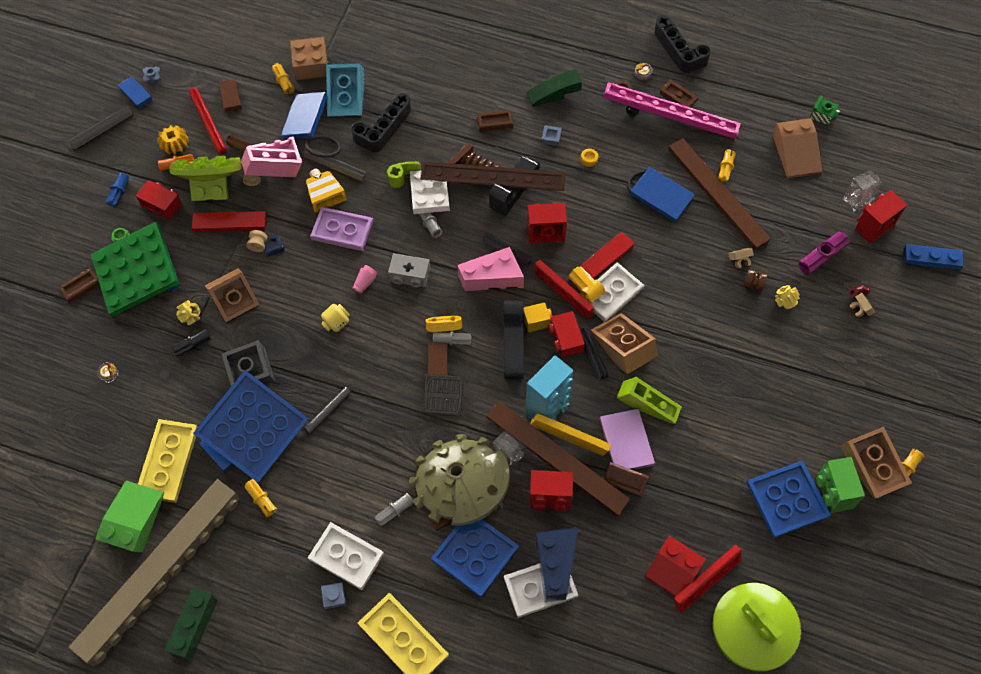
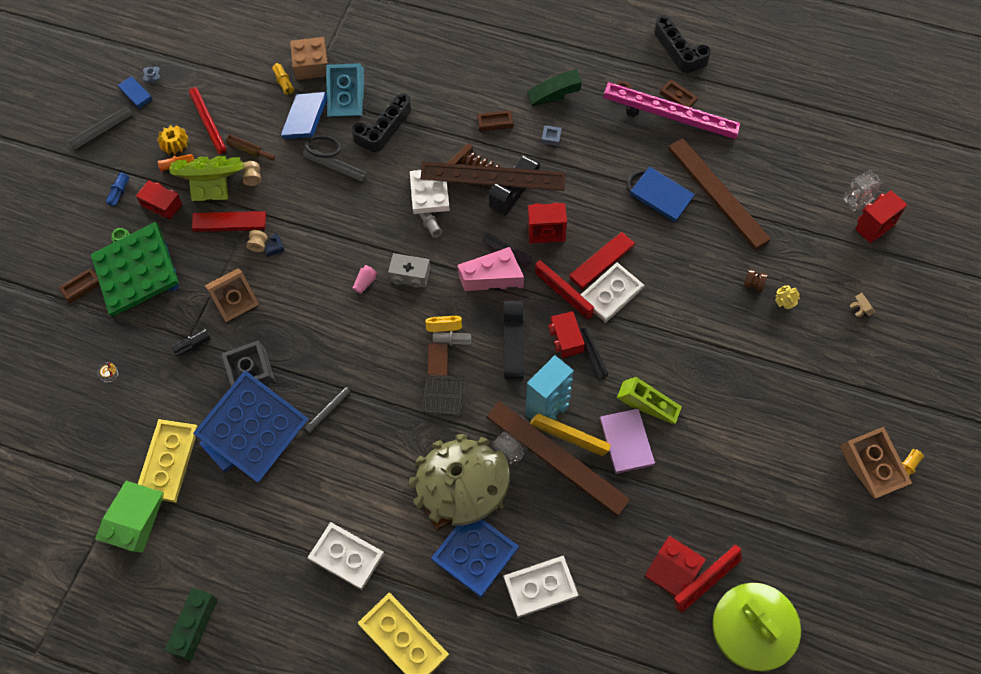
(154, 574): dark tan brick -> none
(188, 312): light yellow gear -> none
(230, 95): reddish brown tile -> none
(260, 498): yellow axle -> none
(272, 159): bright pink wedge -> none
(324, 190): yellow torso -> none
(333, 595): sand blue plate -> none
(335, 318): light yellow head -> none
(342, 228): lavender tile -> none
(394, 509): light grey axle -> none
(397, 172): lime panel -> none
(536, 317): yellow brick -> none
(551, 490): red brick -> none
(555, 561): dark blue wedge -> none
(589, 157): yellow tile -> none
(589, 288): yellow piece -> none
(625, 342): medium nougat slope -> none
(626, 479): reddish brown tile -> none
(643, 71): tile -> none
(726, 166): yellow axle -> none
(740, 255): tan tile -> none
(788, 499): blue plate -> none
(798, 147): medium nougat slope -> none
(818, 258): magenta piece -> none
(824, 111): green brick -> none
(840, 485): bright green brick -> none
(852, 292): dark red arm -> none
(933, 256): blue plate -> none

